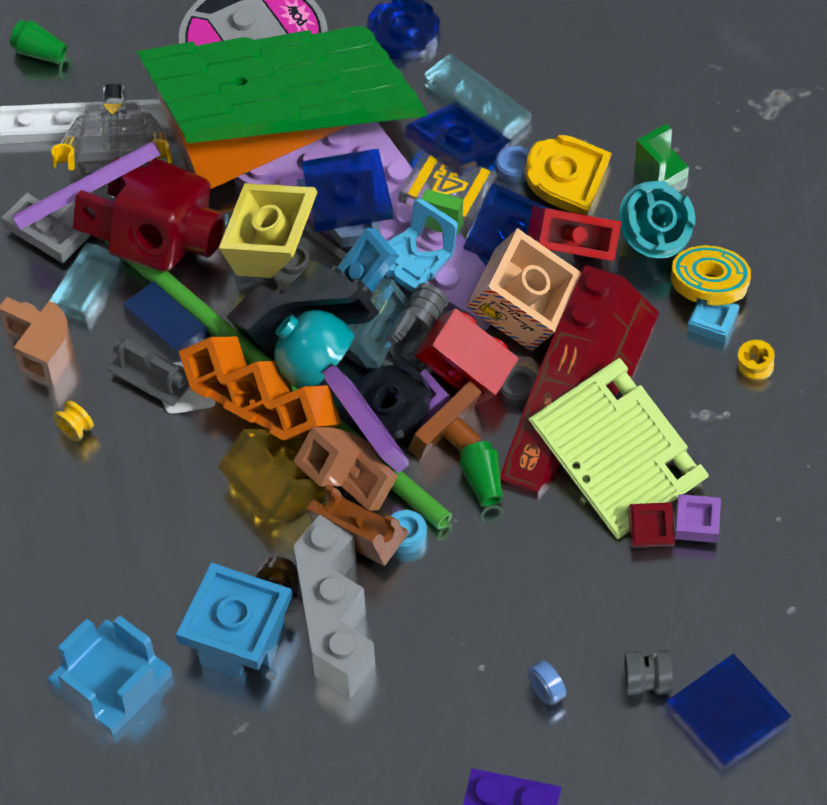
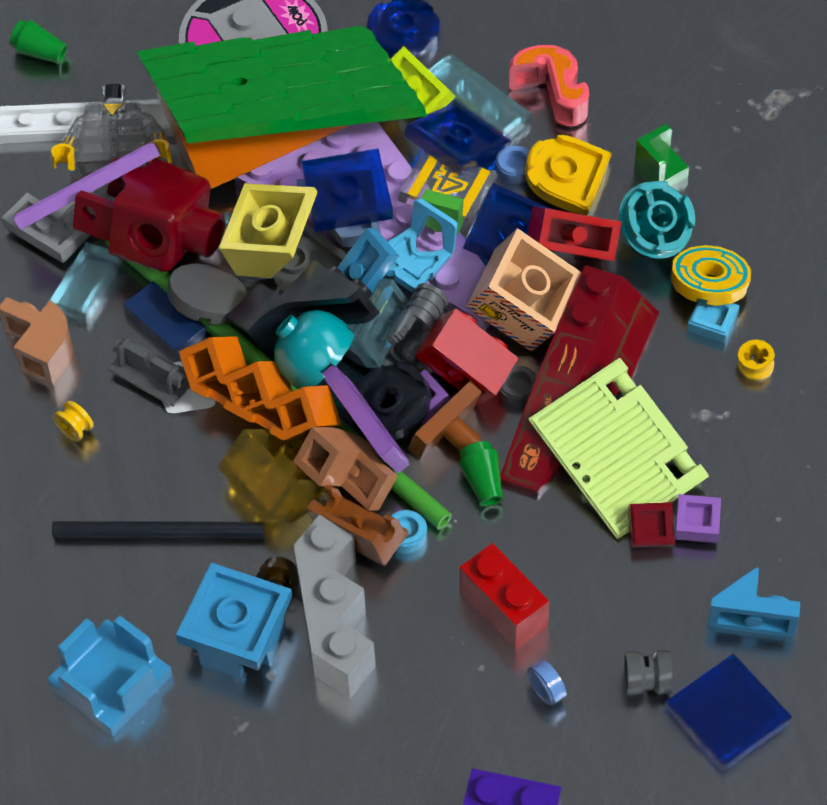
(157, 529): none -> black piece
(205, 292): none -> dark grey tile
(428, 88): none -> neon yellow plate
(504, 596): none -> red brick
(560, 73): none -> coral animal
(743, 610): none -> dark azure slope

